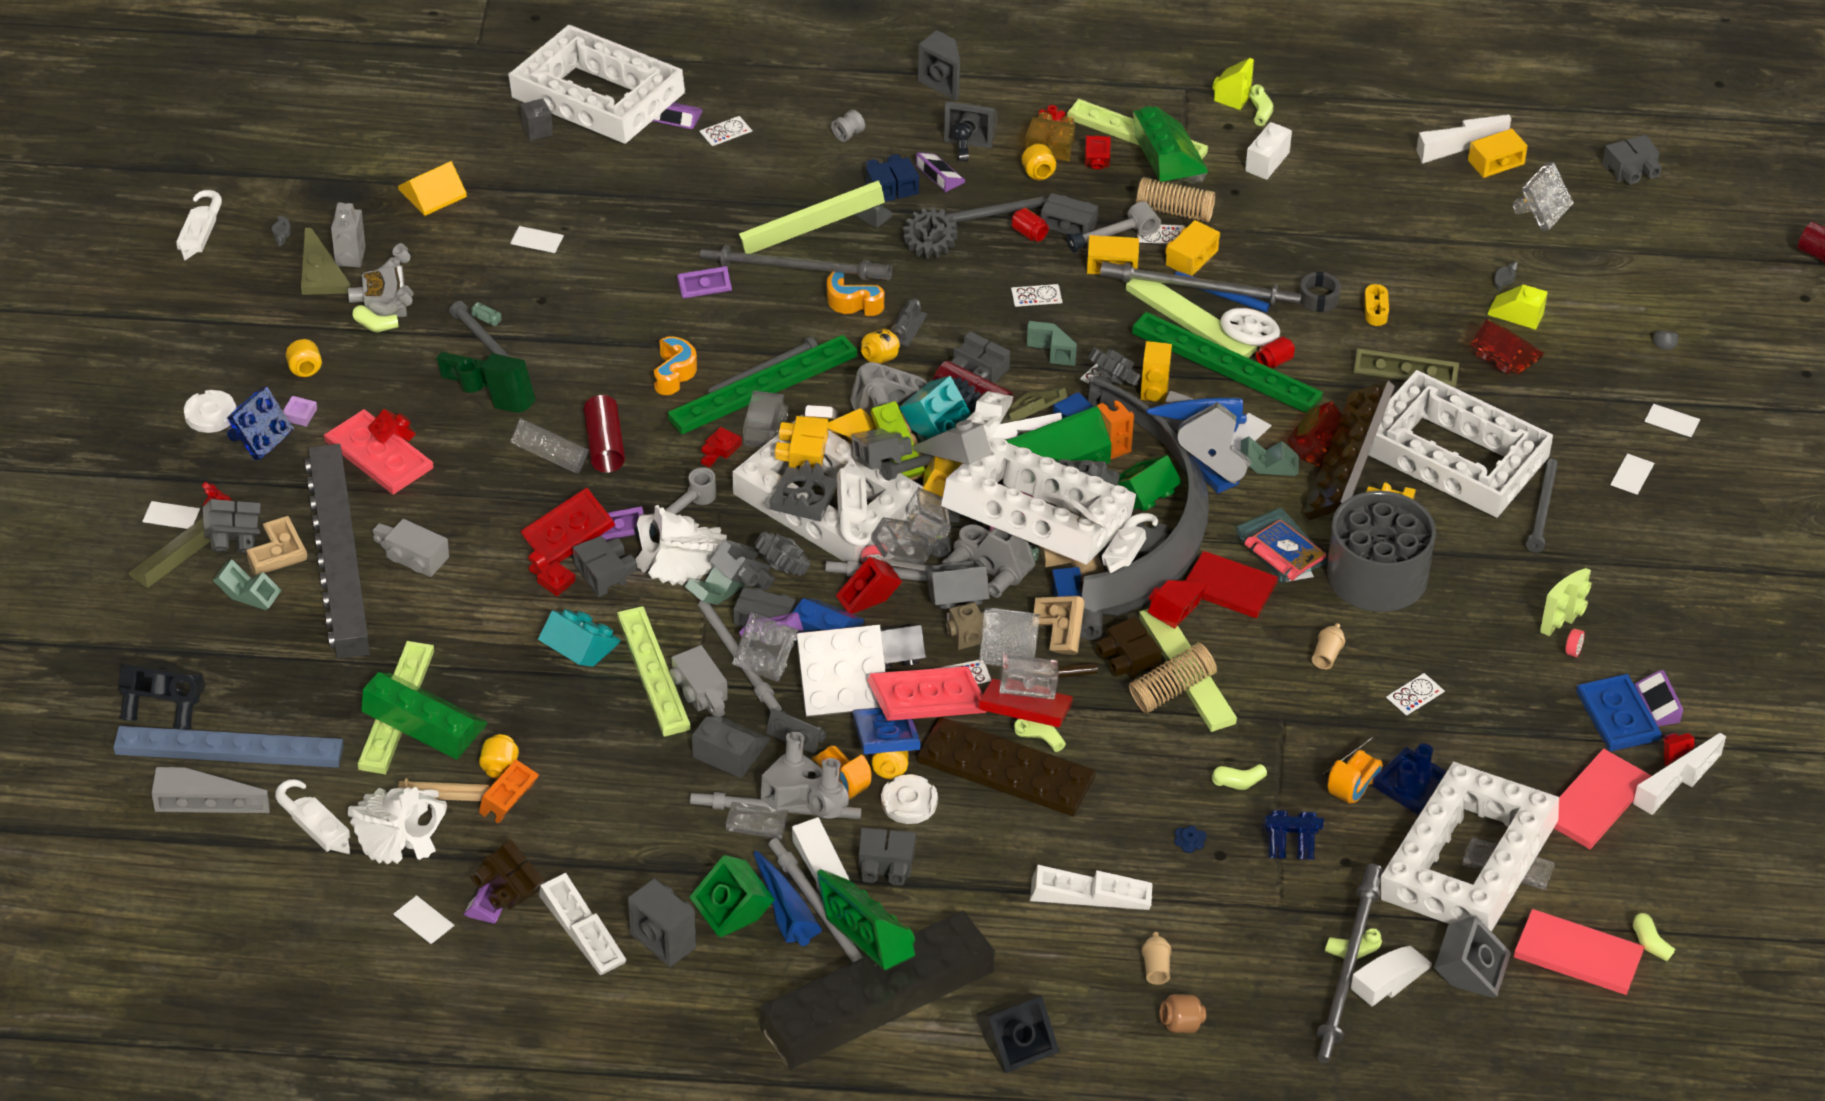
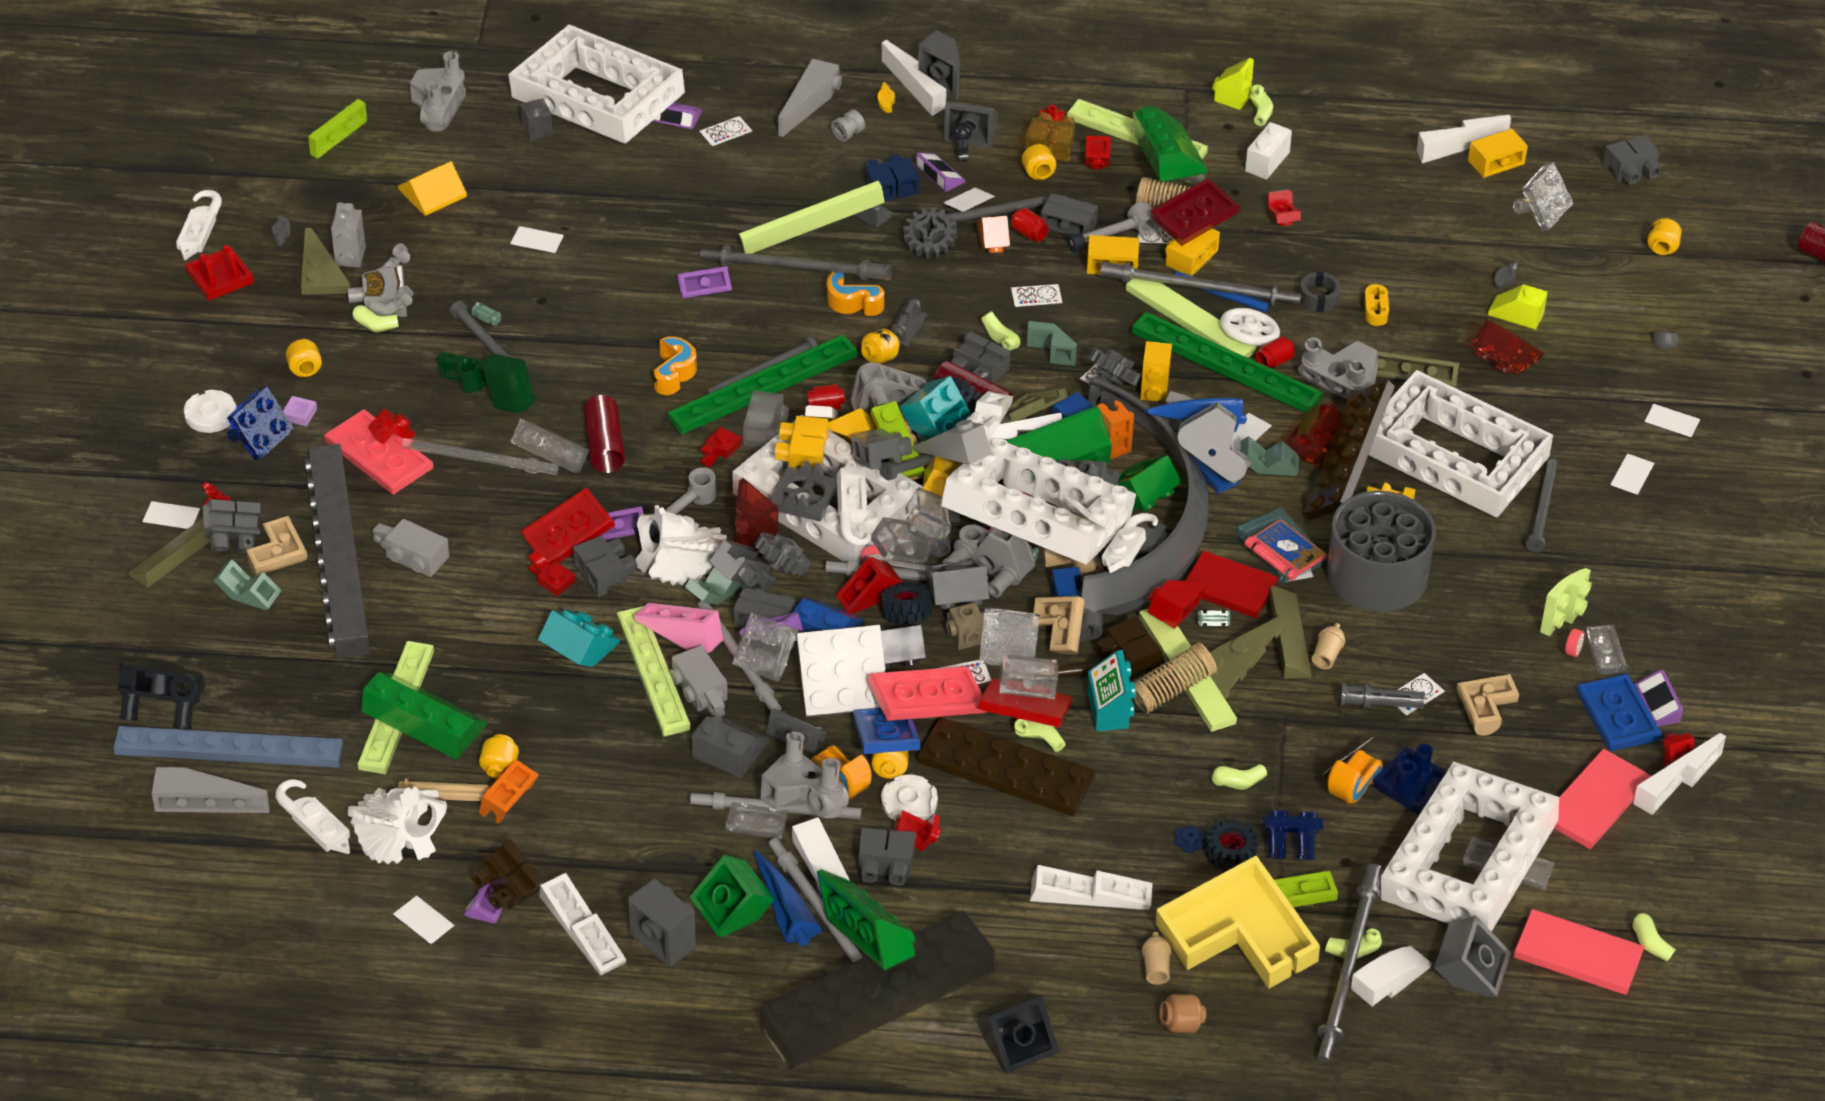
(219, 273): none -> red plate
(337, 128): none -> lime plate
(439, 92): none -> light grey piece
(530, 465): none -> clear bar
(683, 625): none -> bright pink slope
(753, 515): none -> clear red slope
(811, 92): none -> light grey slope
(826, 396): none -> red brick
(886, 98): none -> yellow piece
(906, 603): none -> black bush
(922, 87): none -> white slope
(926, 831): none -> red bracket
(969, 199): none -> white sticker
(993, 233): none -> slope
(999, 332): none -> yellowish green arm
(1111, 693): none -> teal slope
(1194, 211): none -> dark red tile
(1213, 618): none -> piece
(1230, 833): none -> black bush
(1242, 653): none -> olive wing
(1242, 910): none -> light yellow piece
(1282, 208): none -> red bracket
(1291, 641): none -> olive slope
(1308, 888): none -> lime plate
(1342, 372): none -> light grey piece
(1369, 696): none -> dark grey pin
(1481, 699): none -> tan brick
(1606, 649): none -> clear plate
(1664, 236): none -> yellow head

